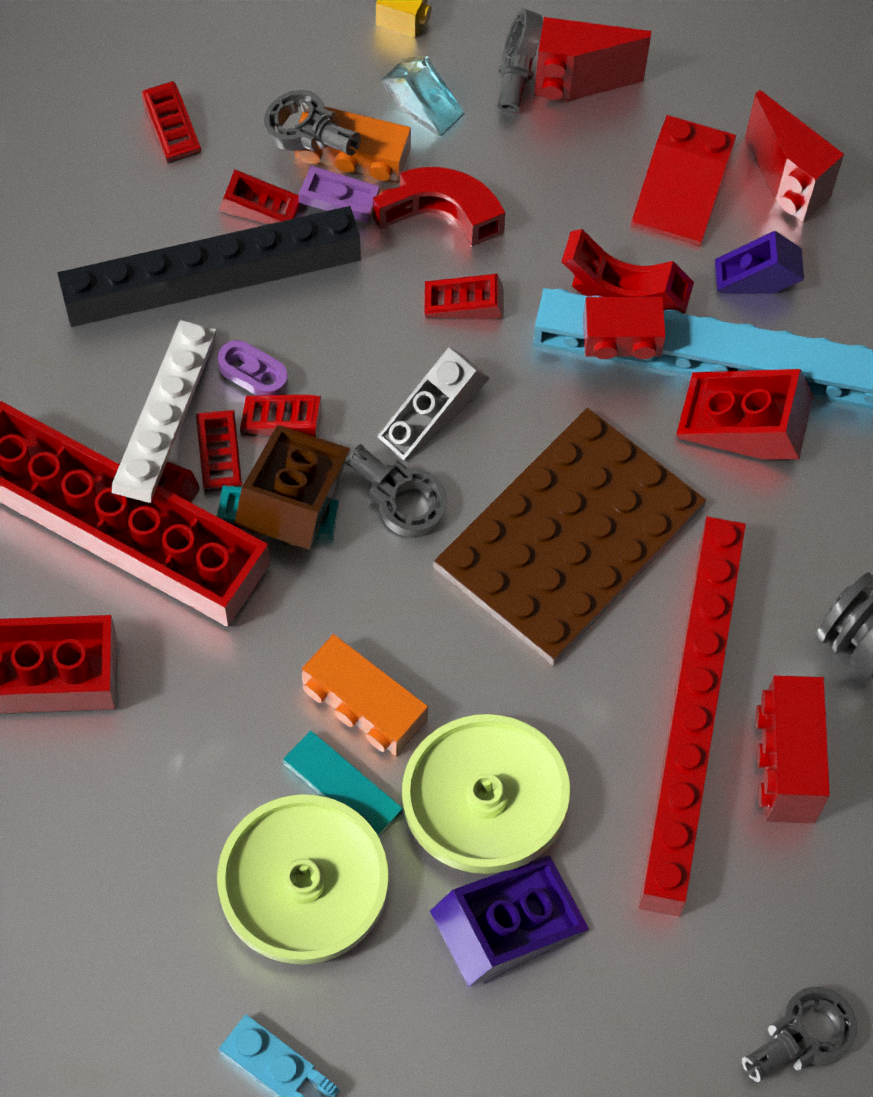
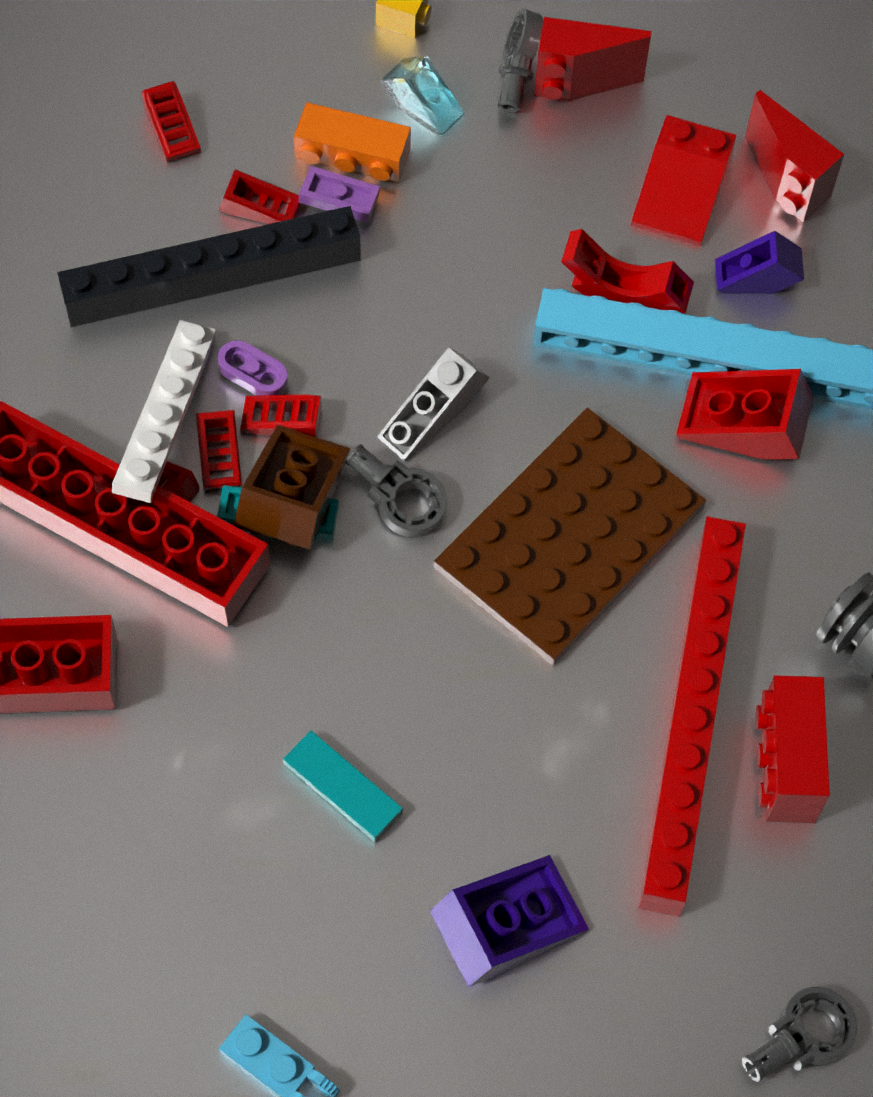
(302, 879): yellowish green dish -> none
(317, 129): dark grey pin -> none
(363, 696): orange brick -> none
(444, 193): red arch -> none
(464, 309): red slope -> none
(486, 793): yellowish green dish -> none
(623, 327): red brick -> none

